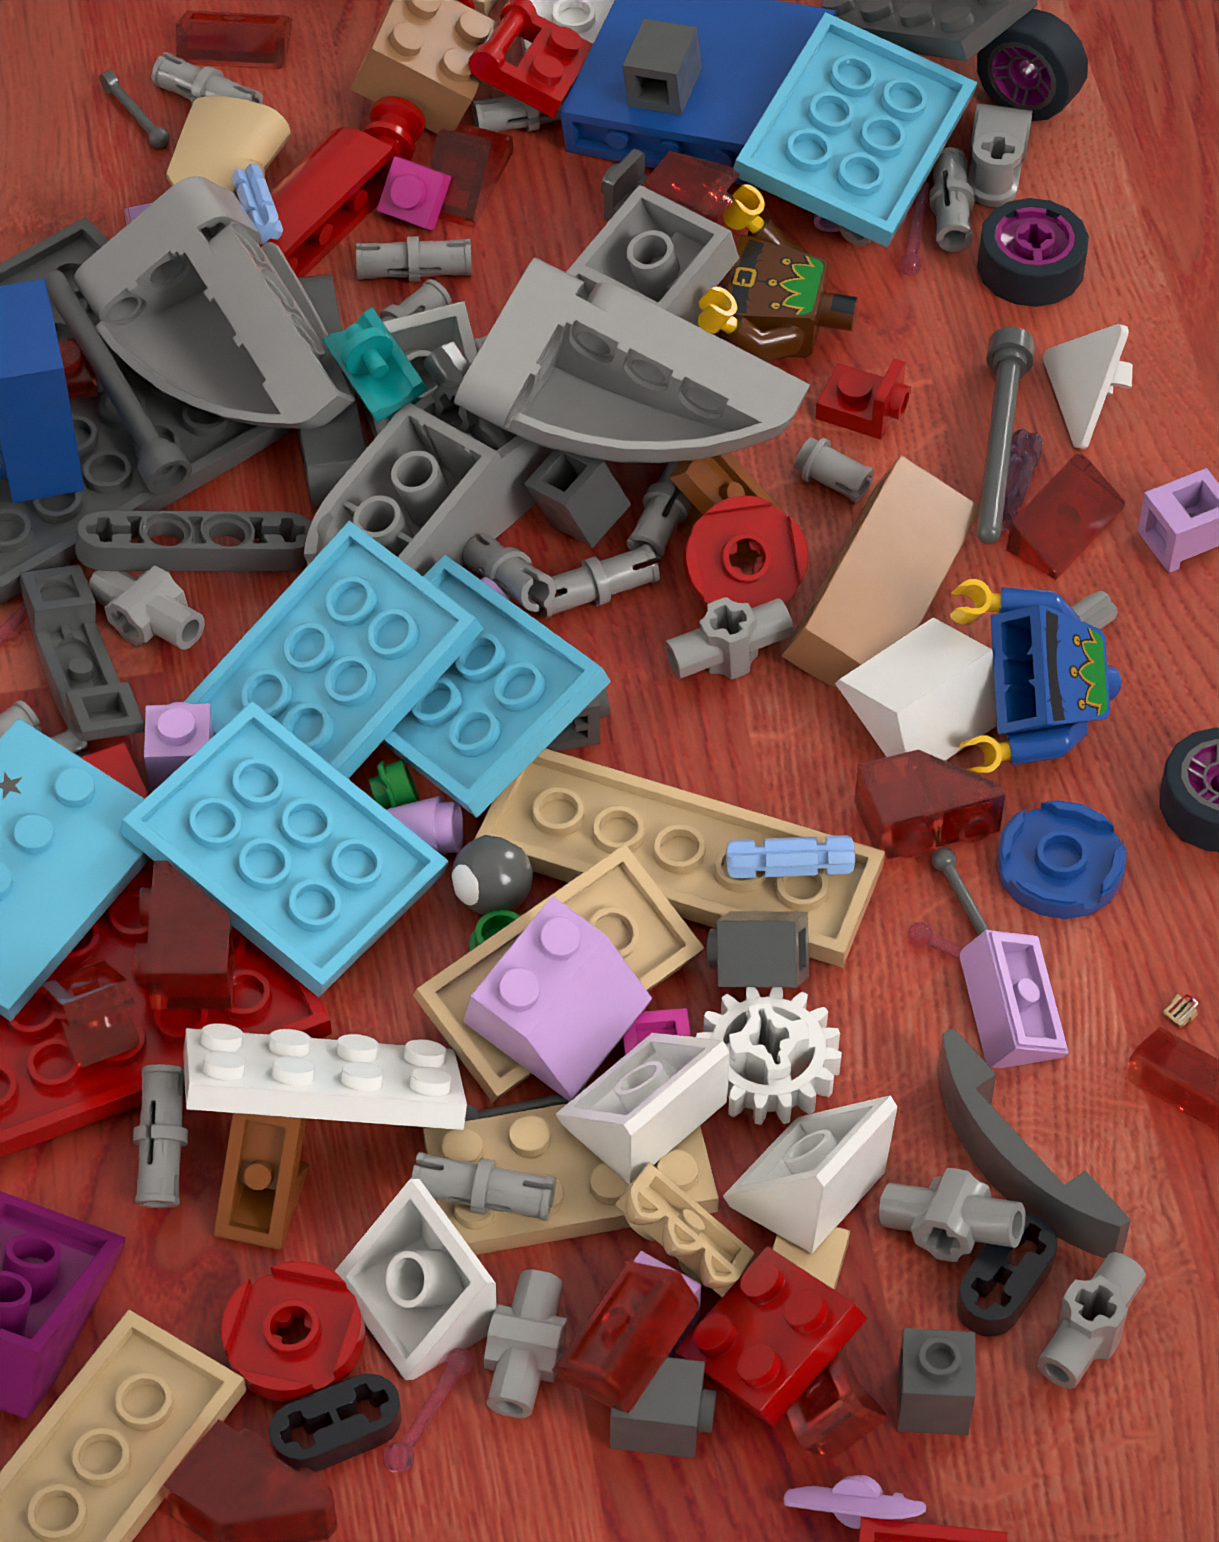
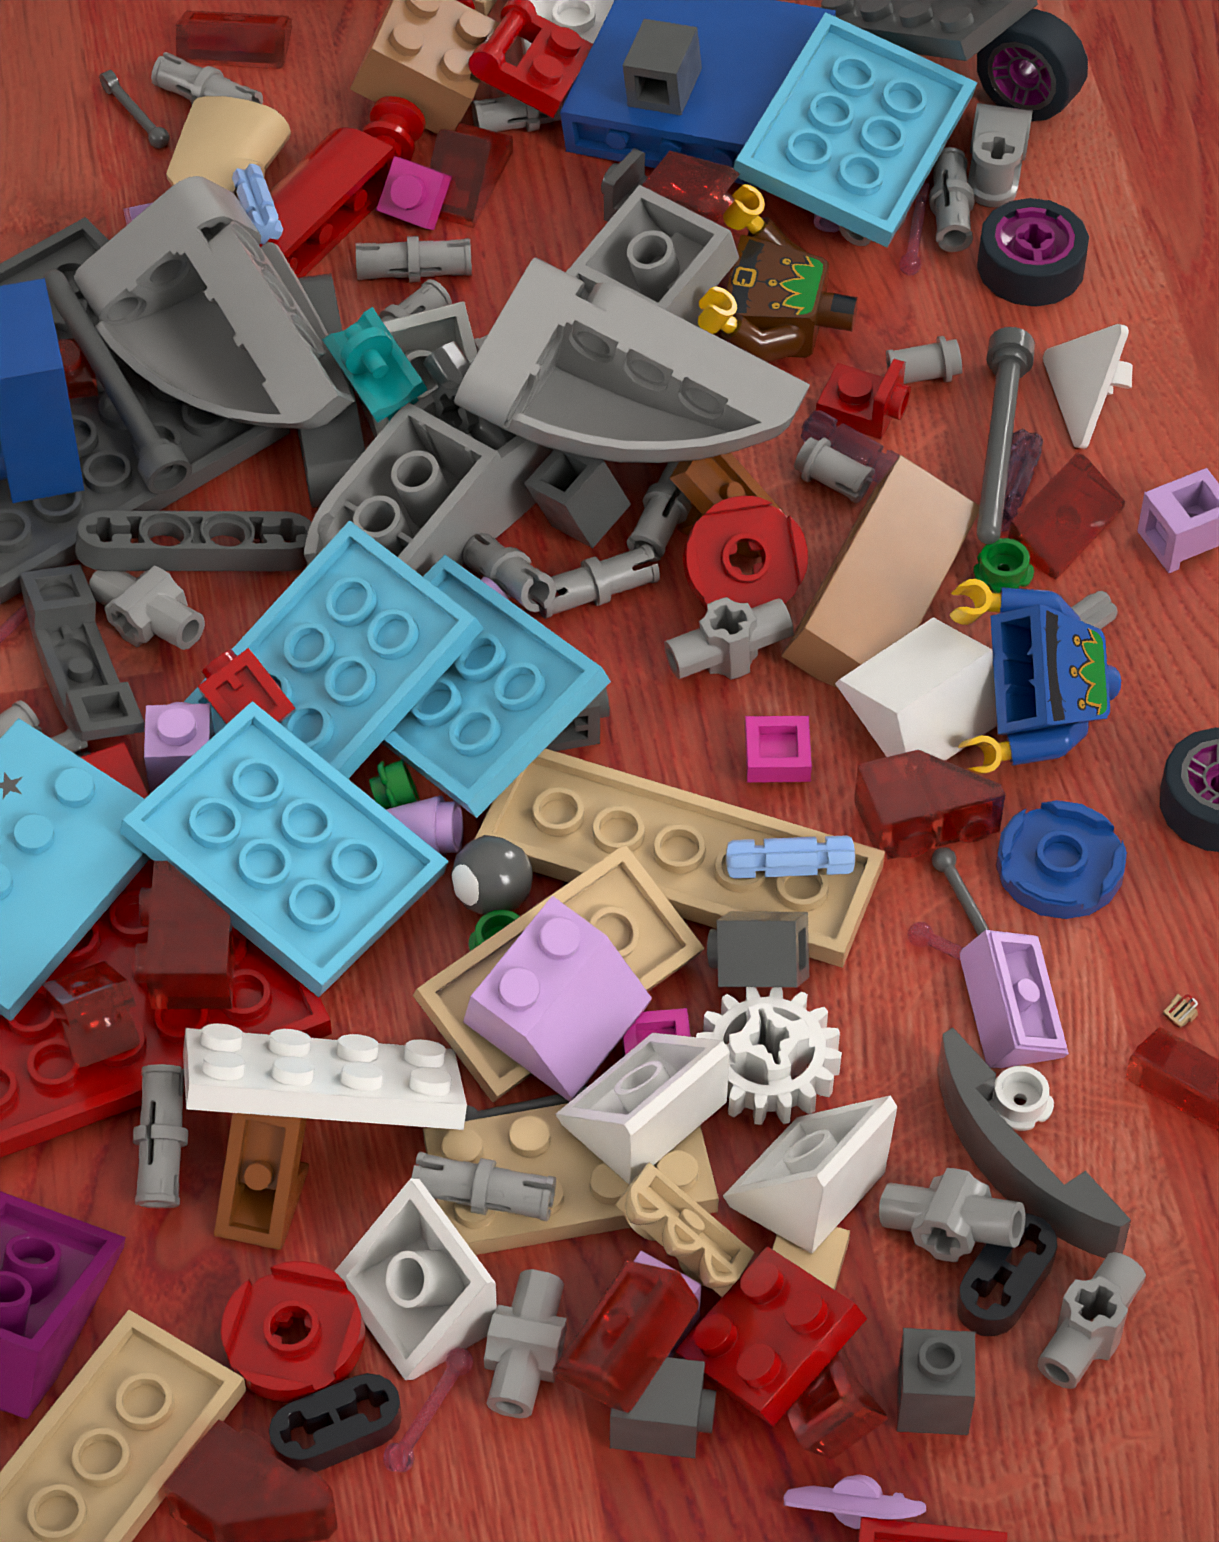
(237, 681): none -> red bracket
(778, 749): none -> dark pink plate
(849, 442): none -> axle
(929, 360): none -> light grey pin
(1004, 565): none -> green plate
(1025, 1084): none -> white plate

